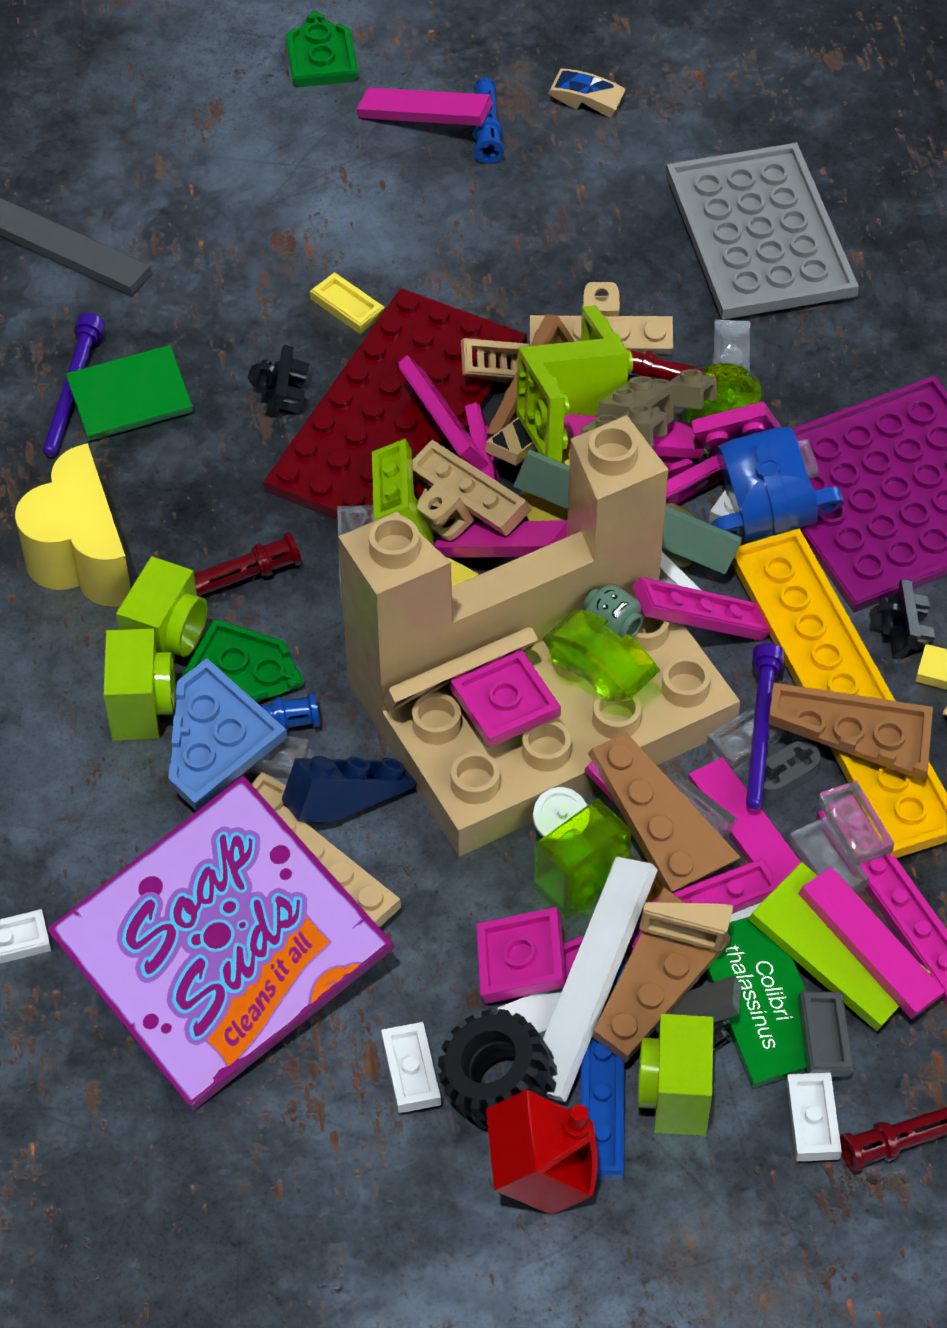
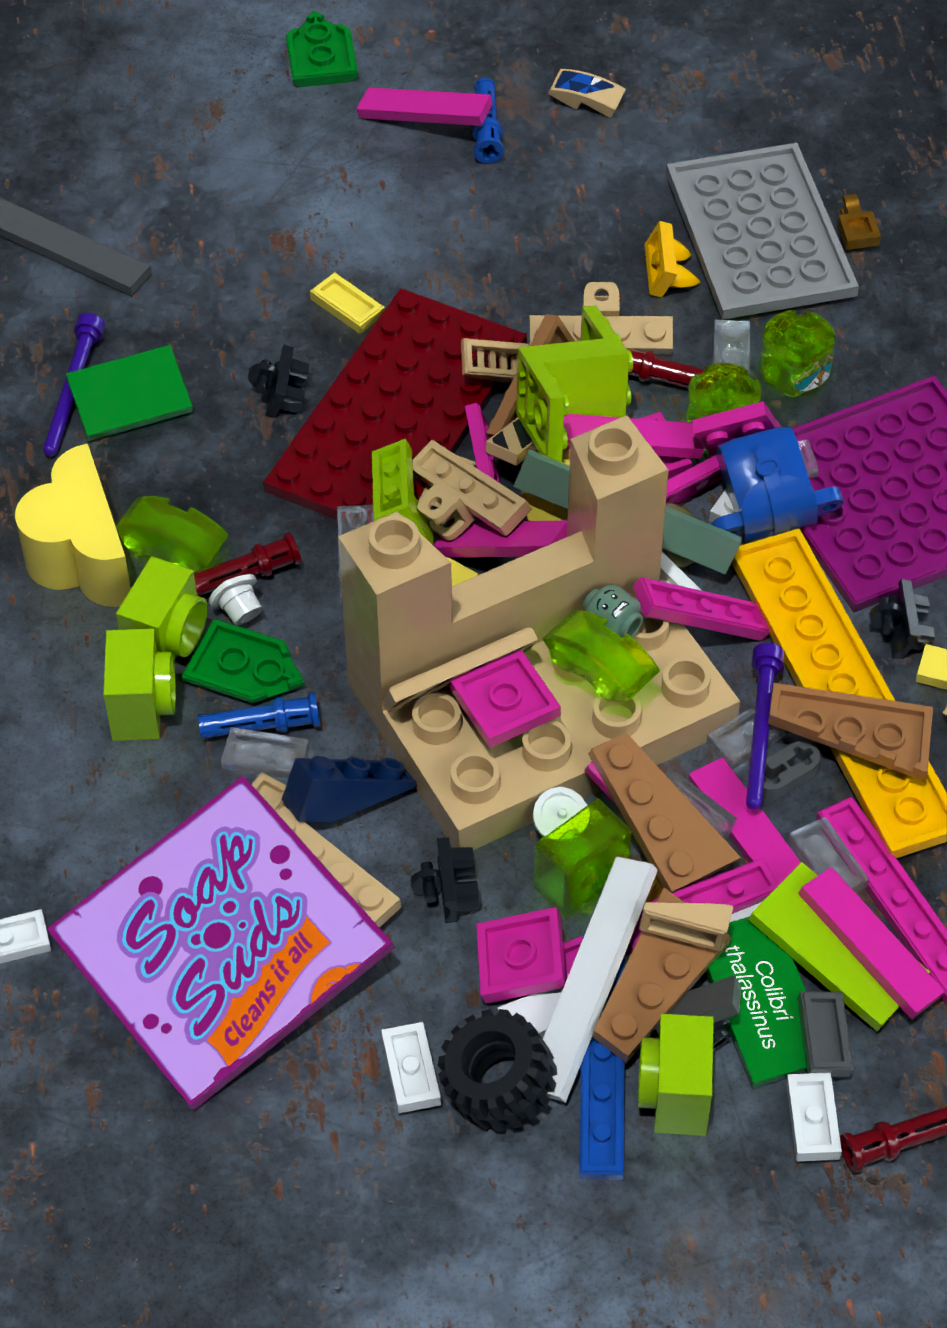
(170, 533): none -> clear neon green brick
(216, 734): medium blue plate -> none
(237, 599): none -> white piece
(442, 413): dark pink tile -> none
(451, 863): none -> black hips
(542, 1151): red piece -> none
(652, 402): dark tan bracket -> none
(661, 257): none -> yellow tile
(797, 351): none -> clear neon green brick
(856, 822): clear plate -> none
(857, 227): none -> pearl gold plate

